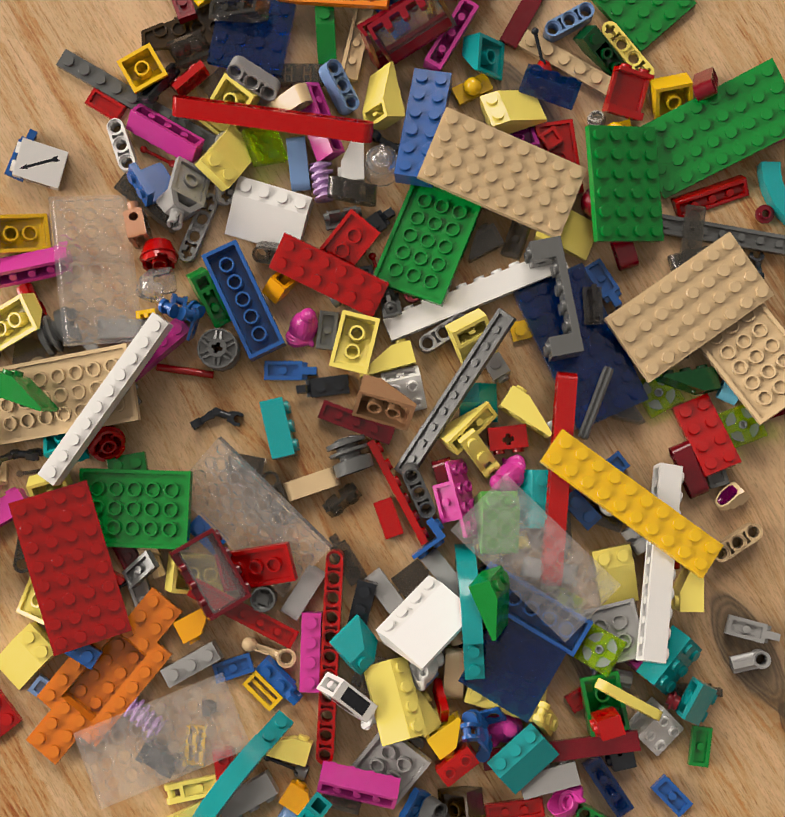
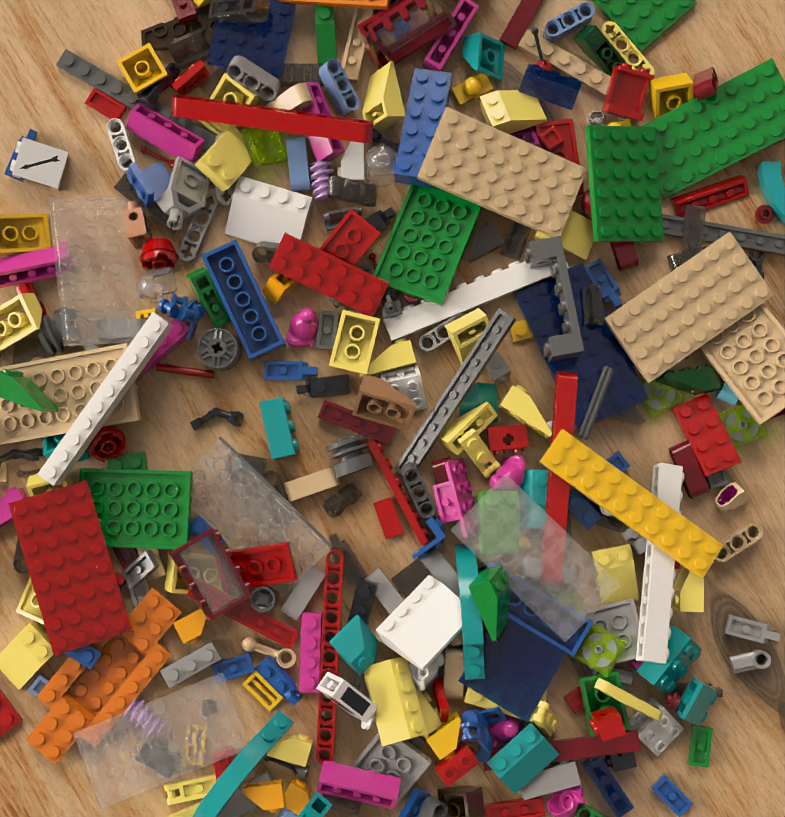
(266, 795): none -> light orange slope

